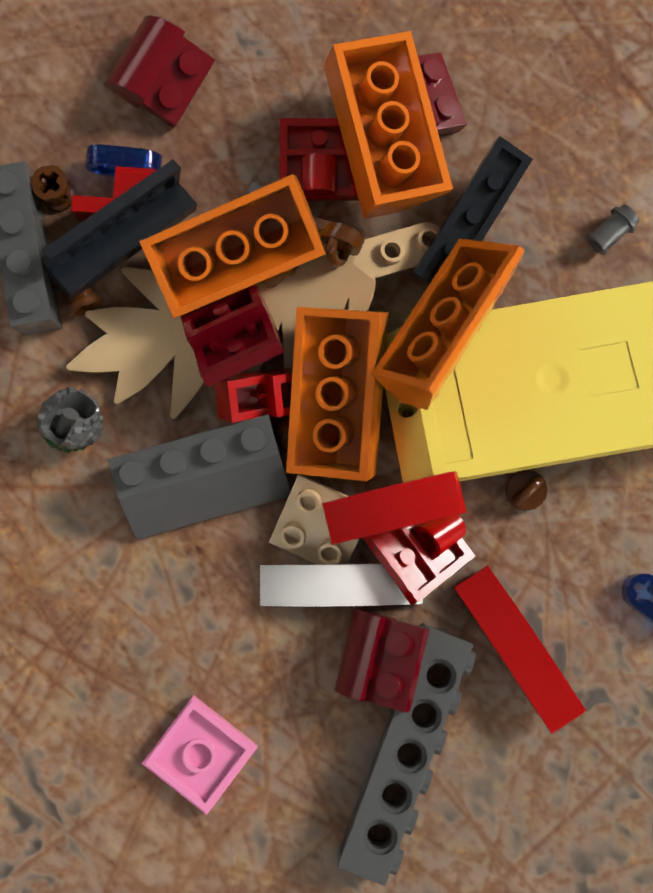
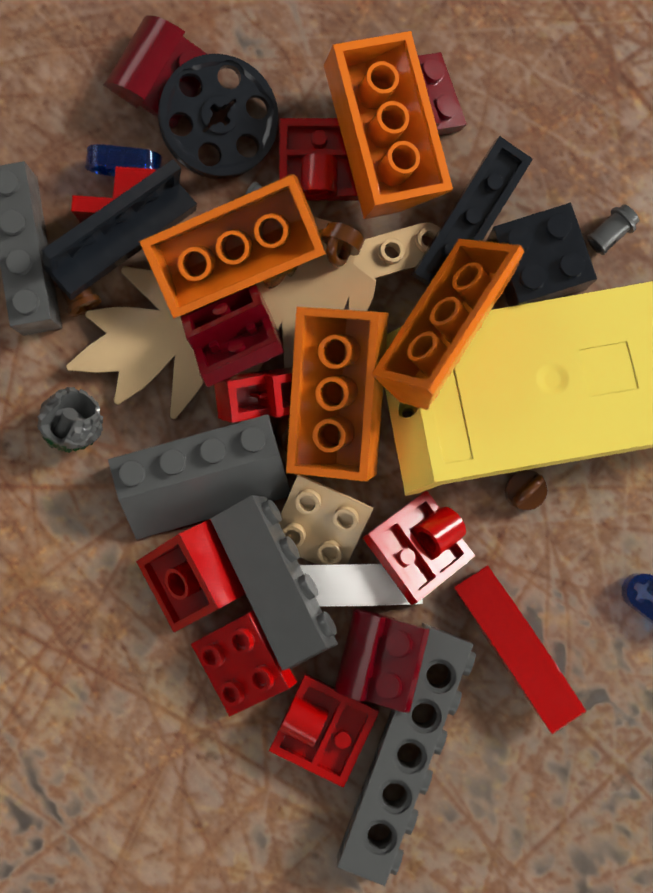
(53, 177): reddish brown bush -> none
(191, 575): none -> red slope
(200, 755): bright pink tile -> none
(216, 97): none -> black wedge
(242, 664): none -> red plate
(274, 581): none -> dark grey brick
(324, 730): none -> red plate
(394, 507): red slope -> none
(553, 256): none -> black brick

